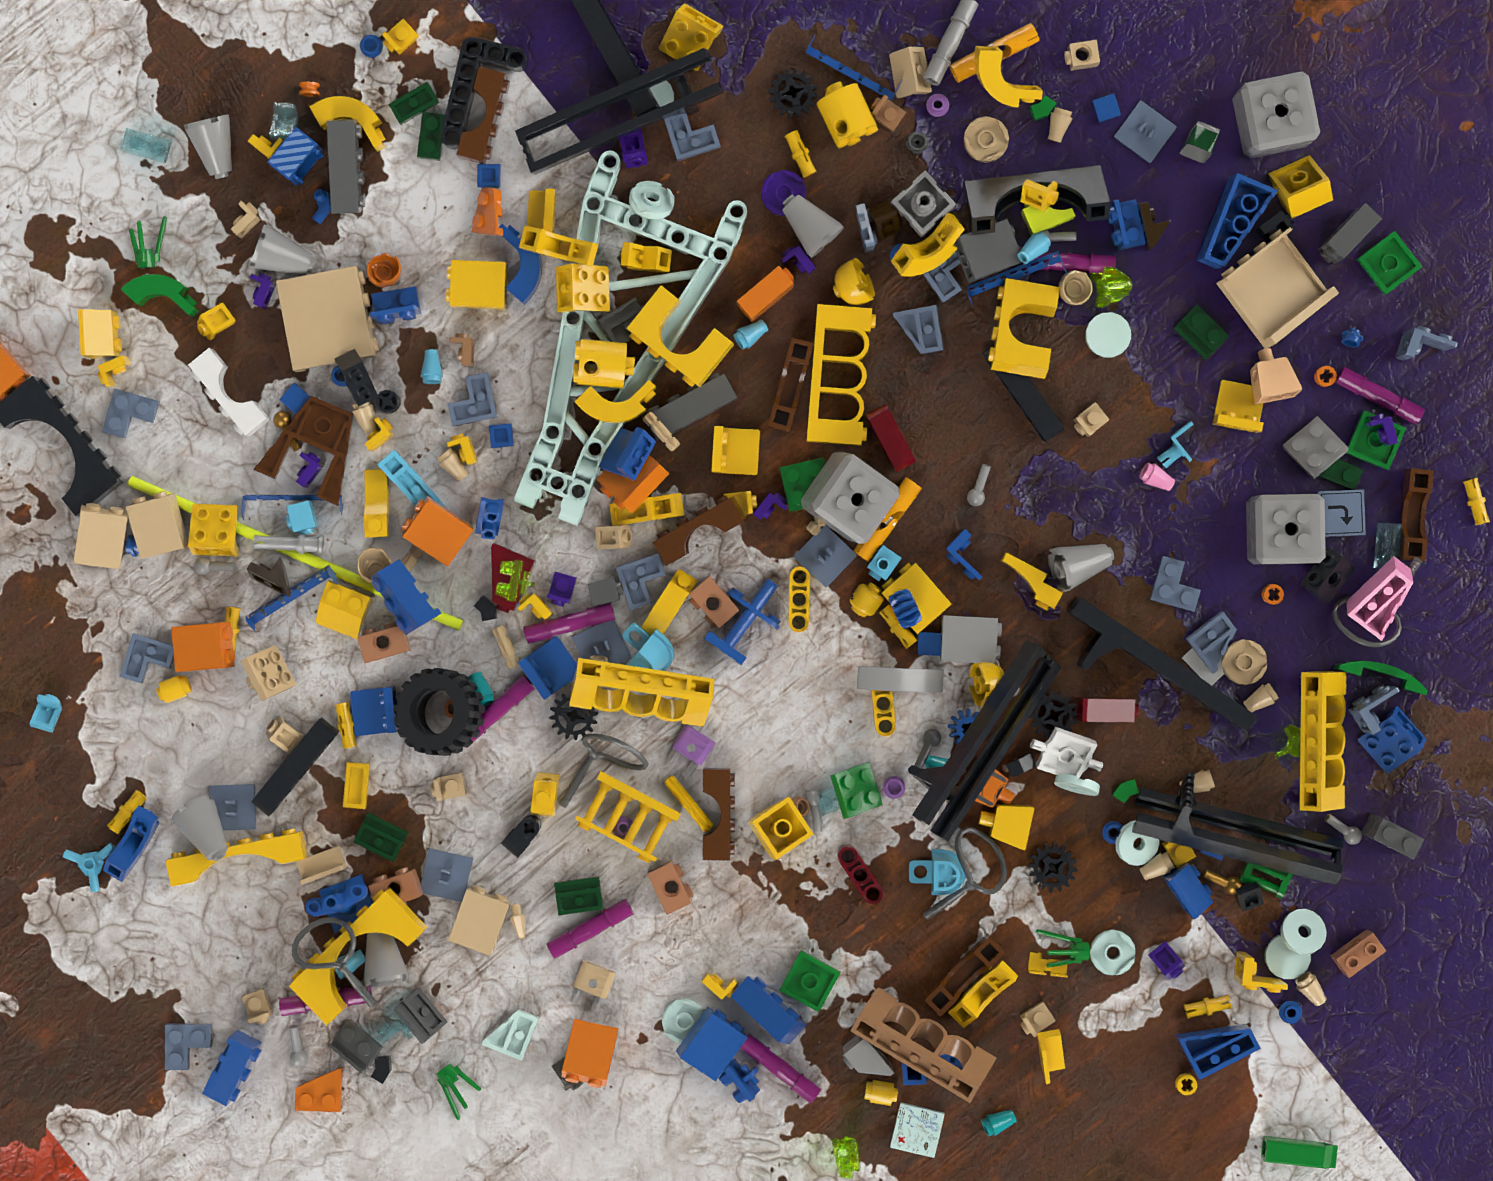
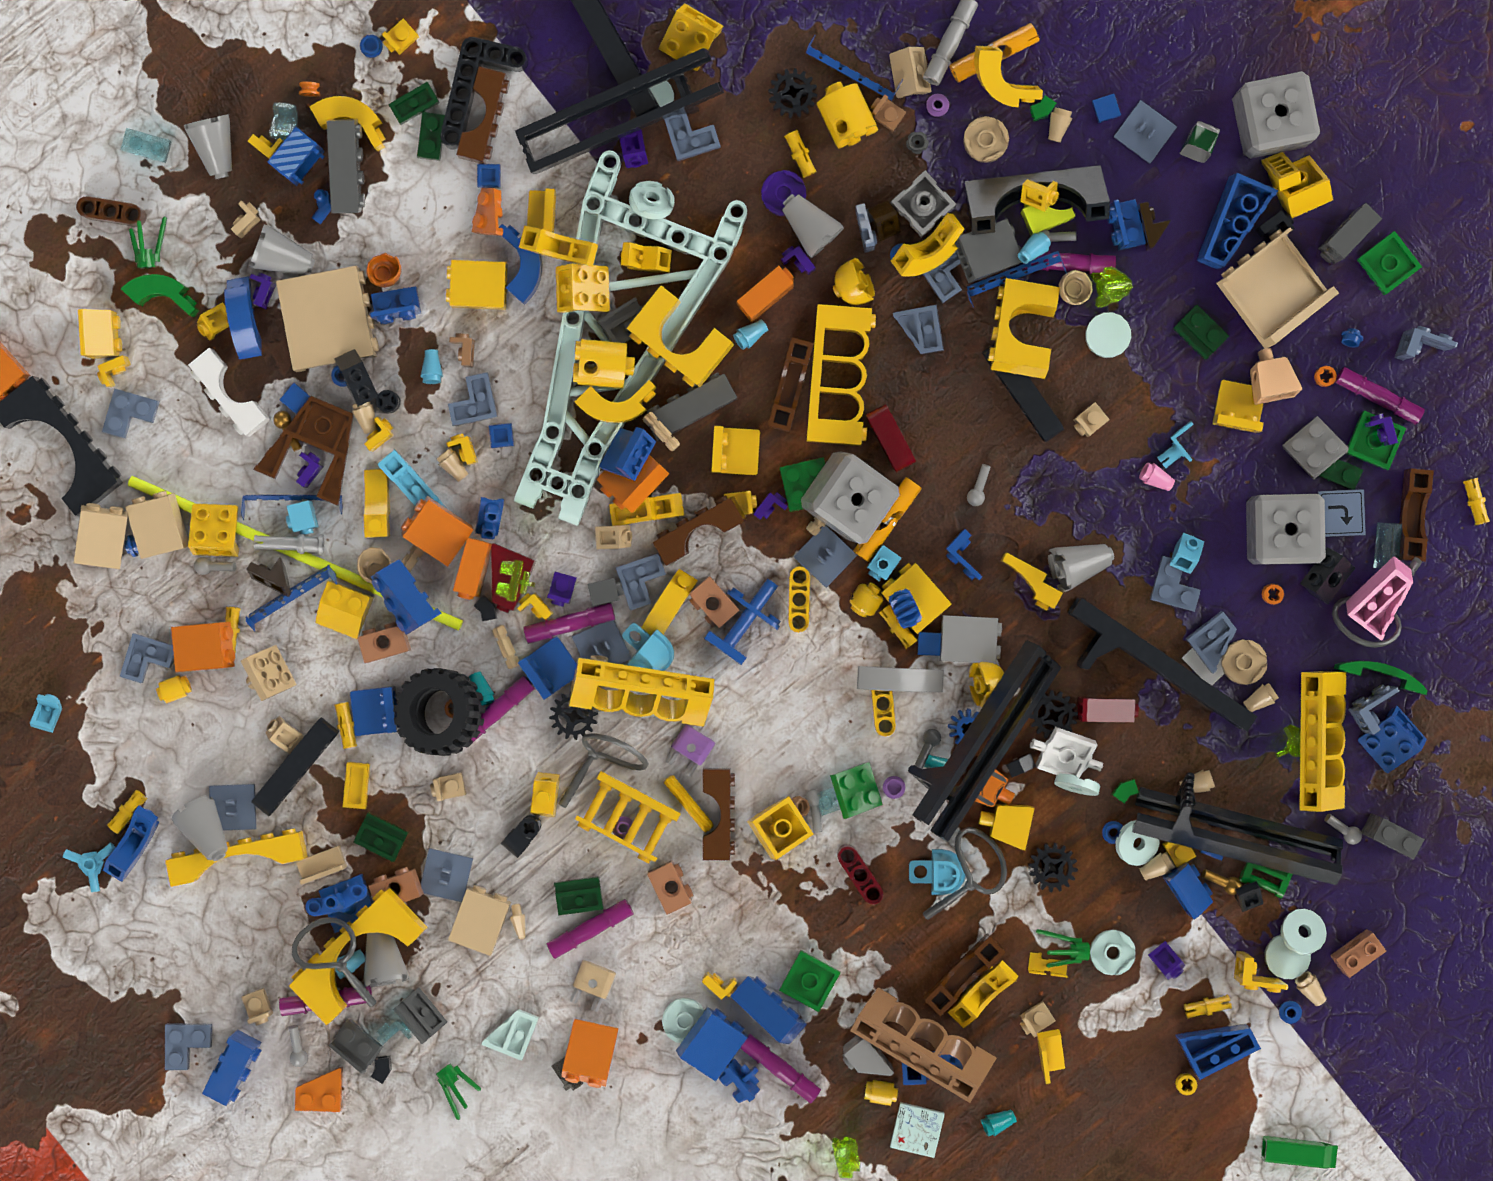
(101, 207): none -> reddish brown beam
(241, 318): none -> blue arch
(472, 568): none -> orange brick
(1091, 51): tan brick -> none
(1187, 553): none -> medium azure brick
(1284, 175): none -> yellow slope

